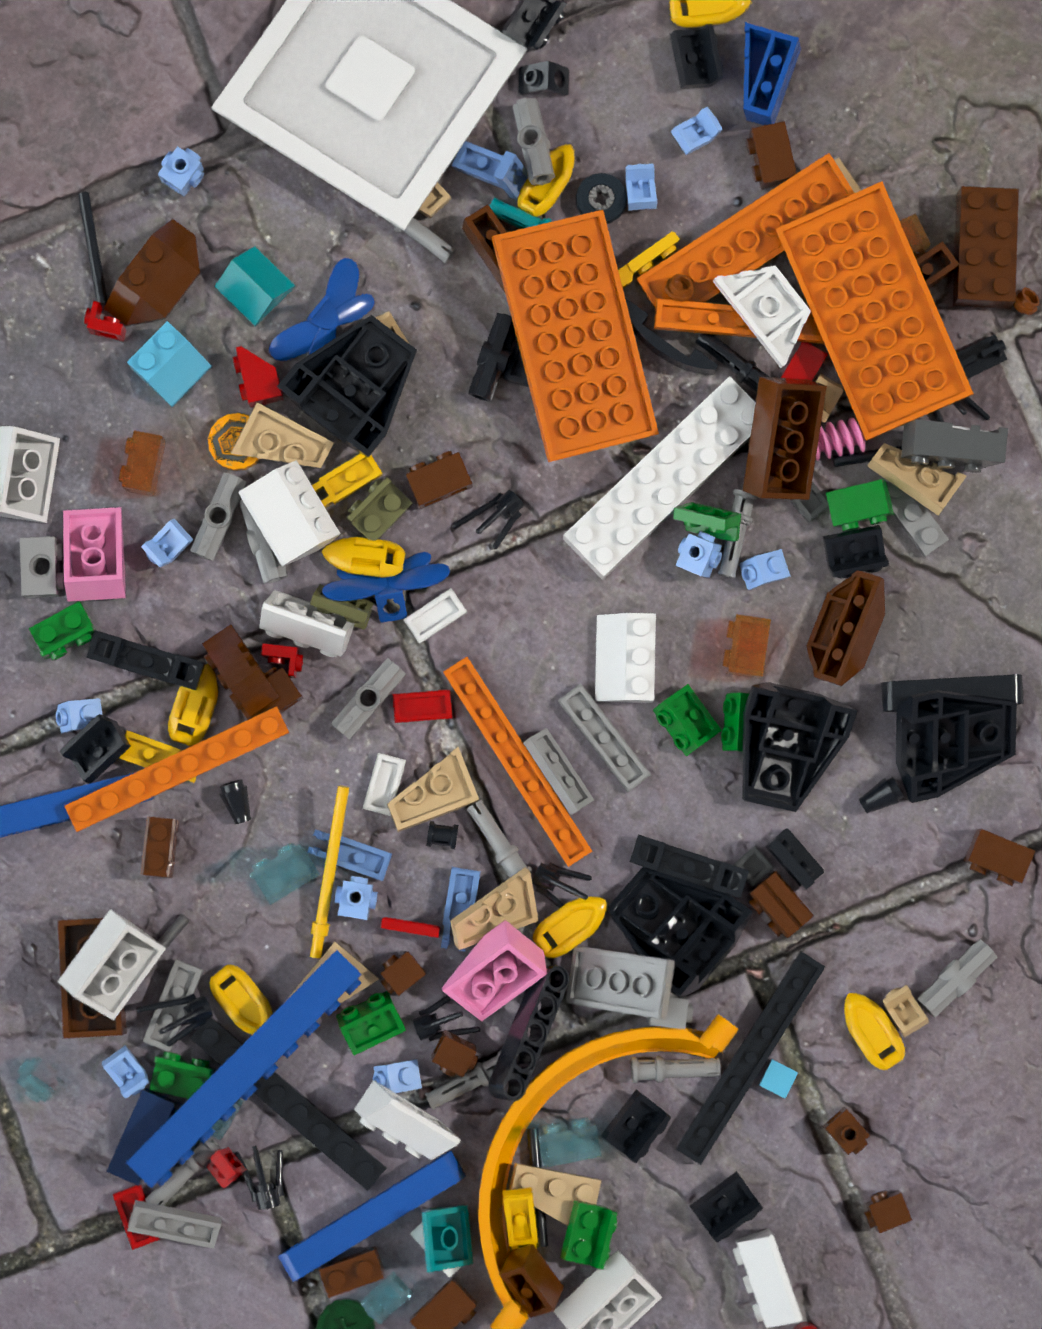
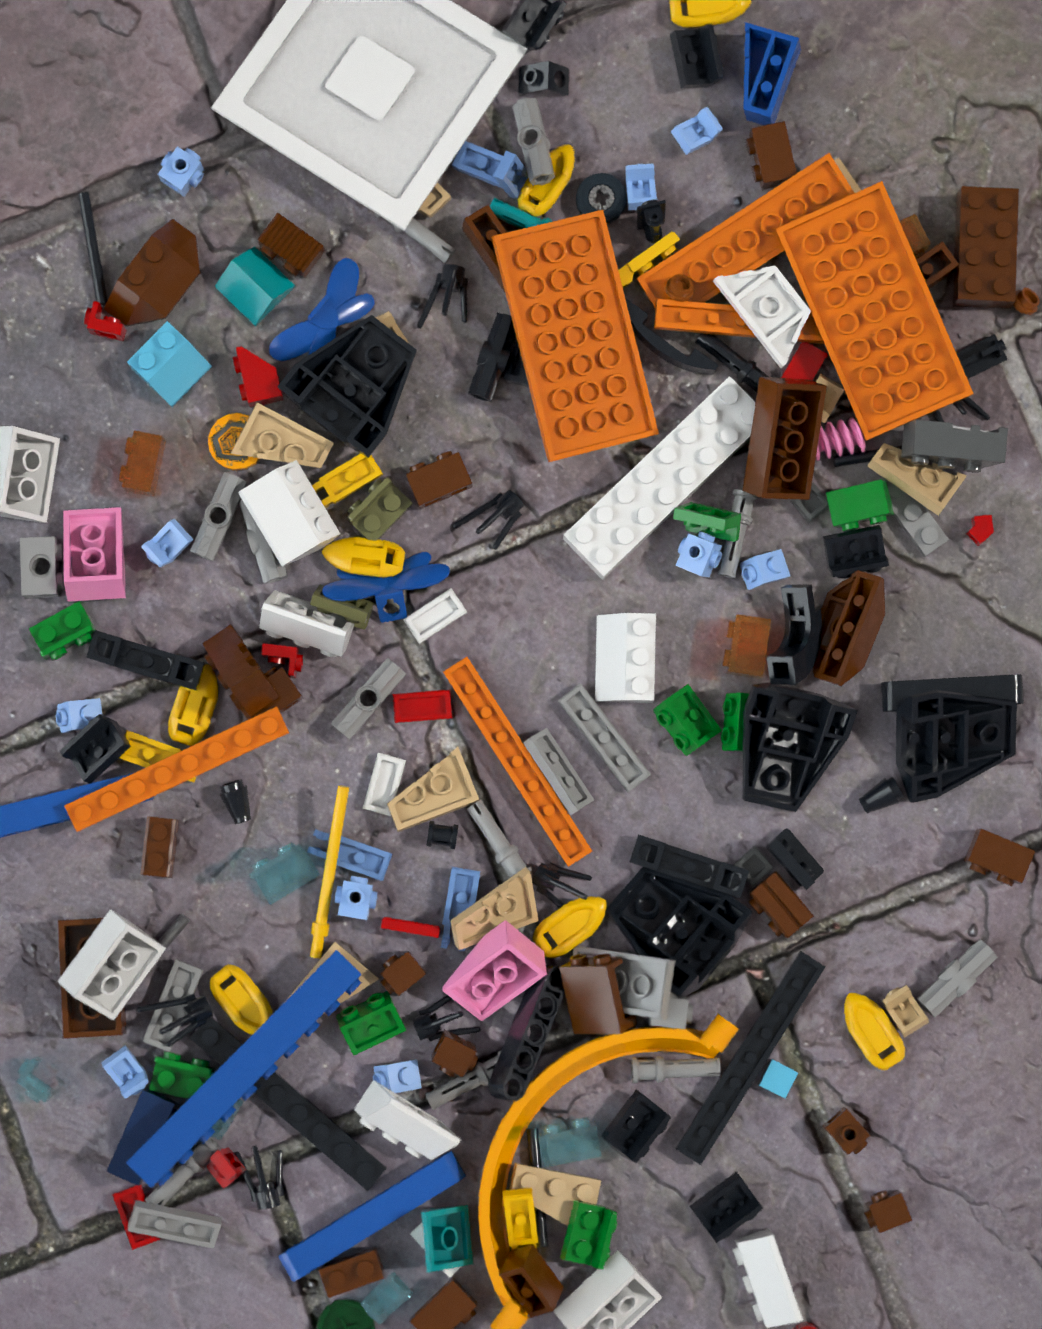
(290, 245): none -> reddish brown brick
(451, 280): none -> black plant
(594, 995): none -> reddish brown panel
(650, 217): none -> black hinge
(801, 638): none -> black arch
(981, 528): none -> red piece

